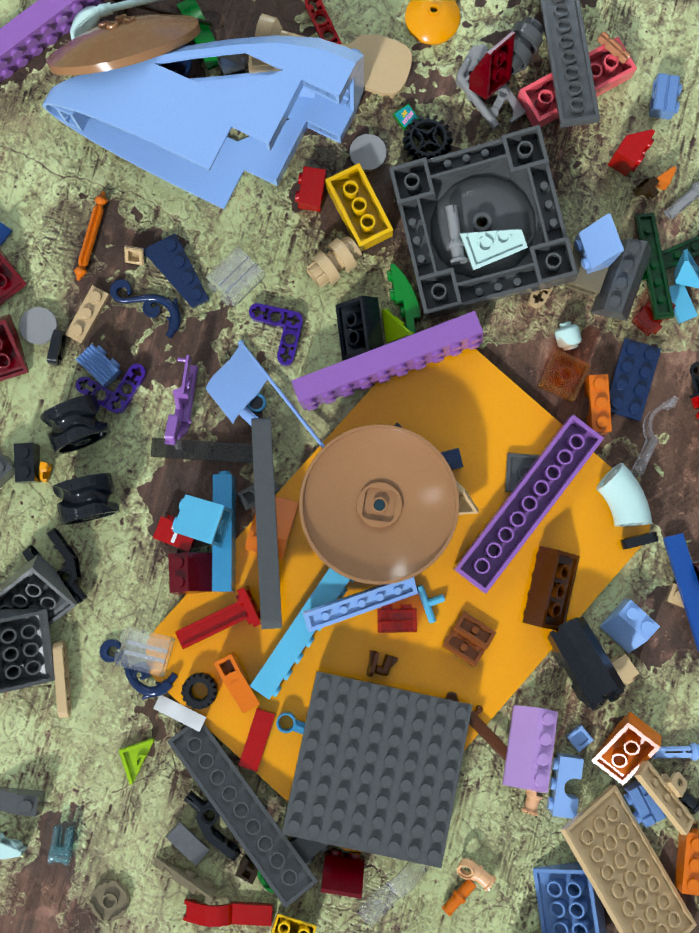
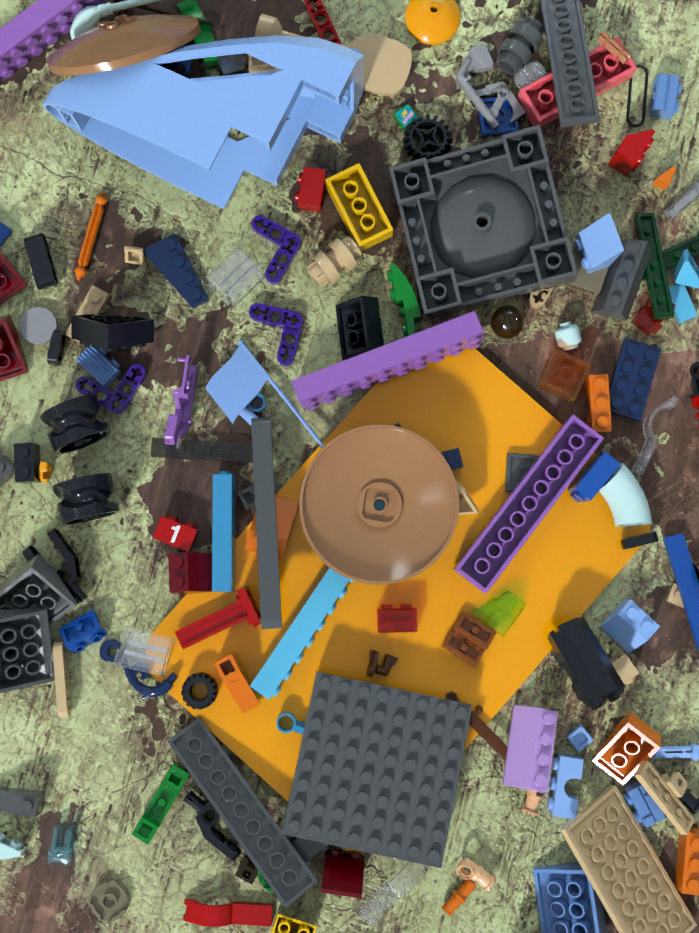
(40, 261): none -> black beam
(82, 632): none -> blue bracket
(112, 331): none -> black brick
(134, 757): lime tile -> none
(149, 299): dark blue plant -> none
(160, 804): none -> green slope
(180, 713): white sticker -> none
(187, 843): flat silver slope -> none
(188, 879): dark tan wing -> none
(202, 520): medium azure slope -> none
(256, 739): red tile -> none
(282, 242): none -> dark purple beam
(358, 604): light blue plate -> none
(368, 151): light grey tile -> none
(394, 327): lime tile -> none
(427, 603): medium azure piece -> none
(455, 244): light grey pin -> none
(491, 246): light aqua wing -> none
(493, 68): dark red slope -> none
(501, 612): none -> clear neon green slope
(504, 116): none -> blue tile
(507, 322): none -> dark brown piece
(529, 74): none -> clear gear
(550, 588): reddish brown slope -> none
(593, 477): none -> blue brick
(644, 101): none -> black piece
(647, 188): dark brown tile -> none

